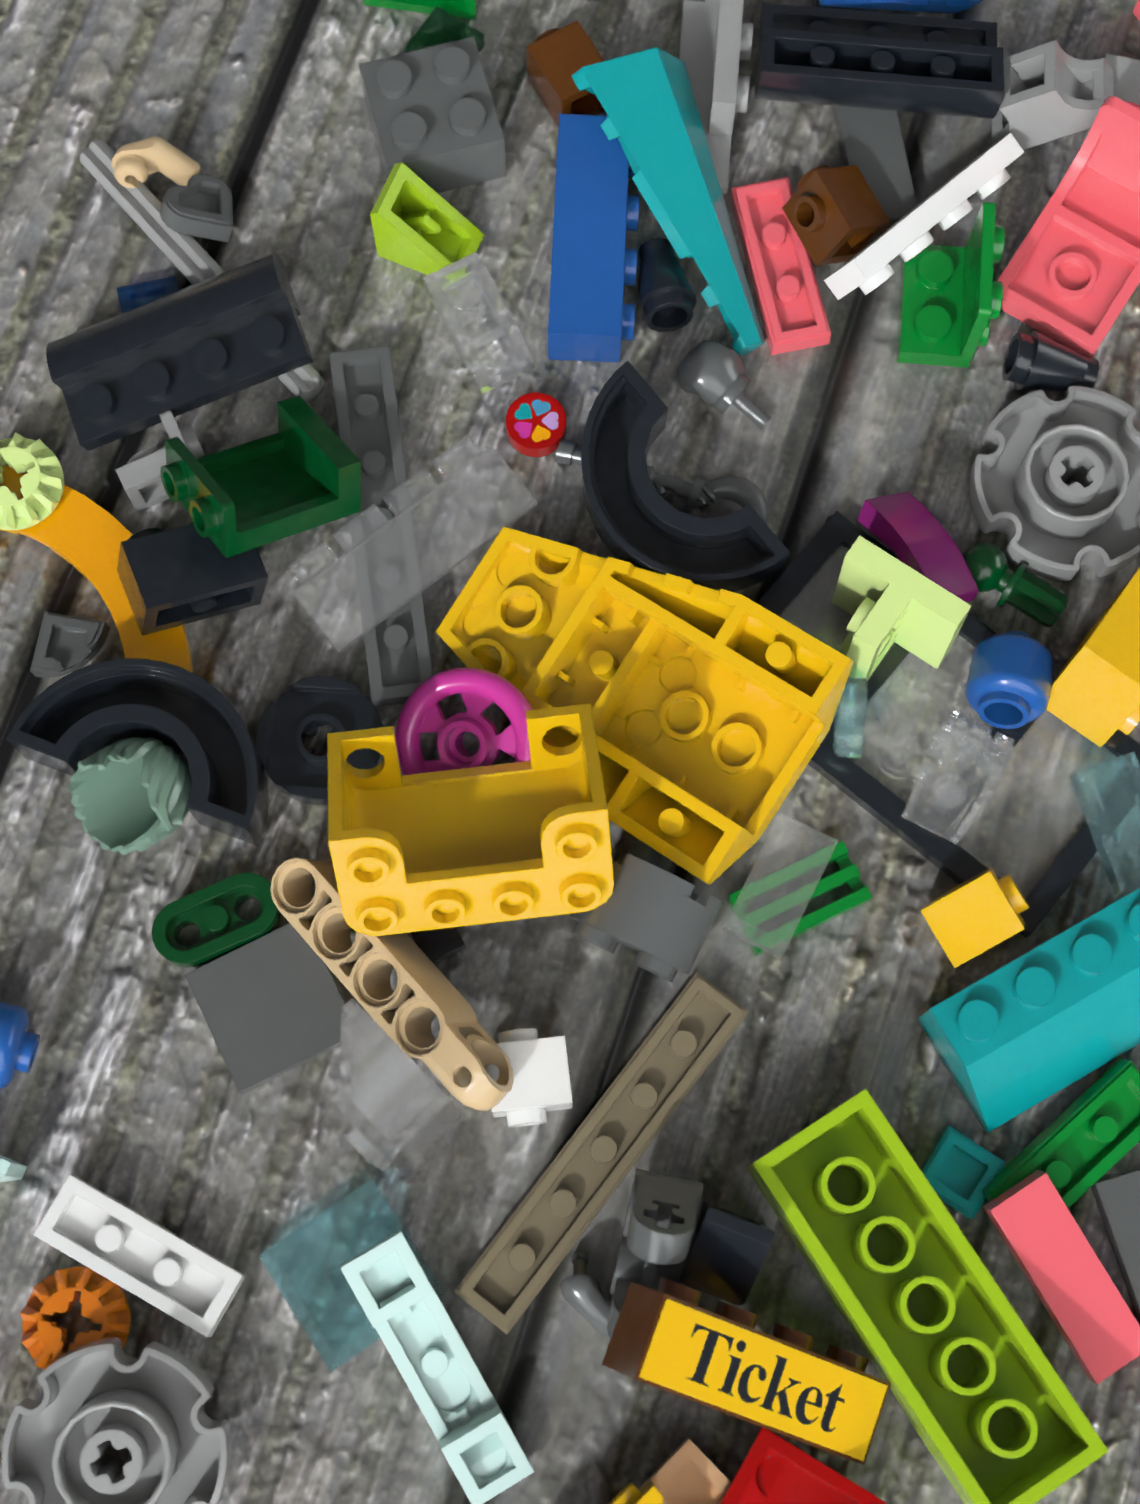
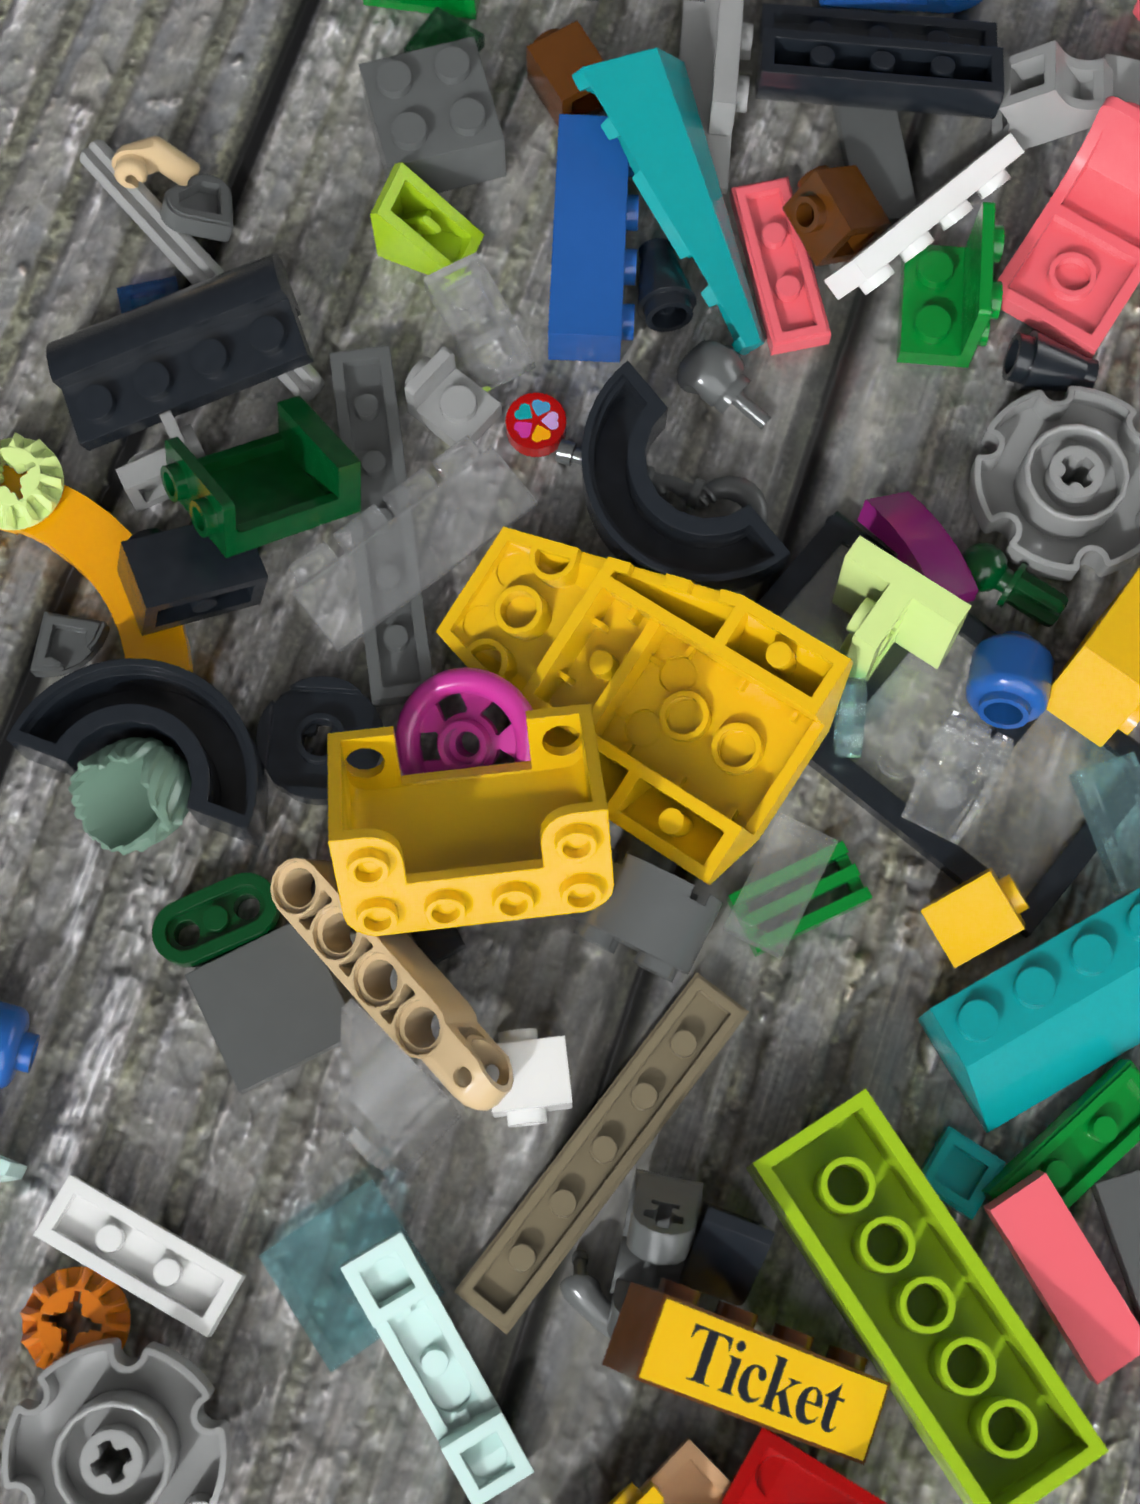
(448, 399): none -> light grey bracket

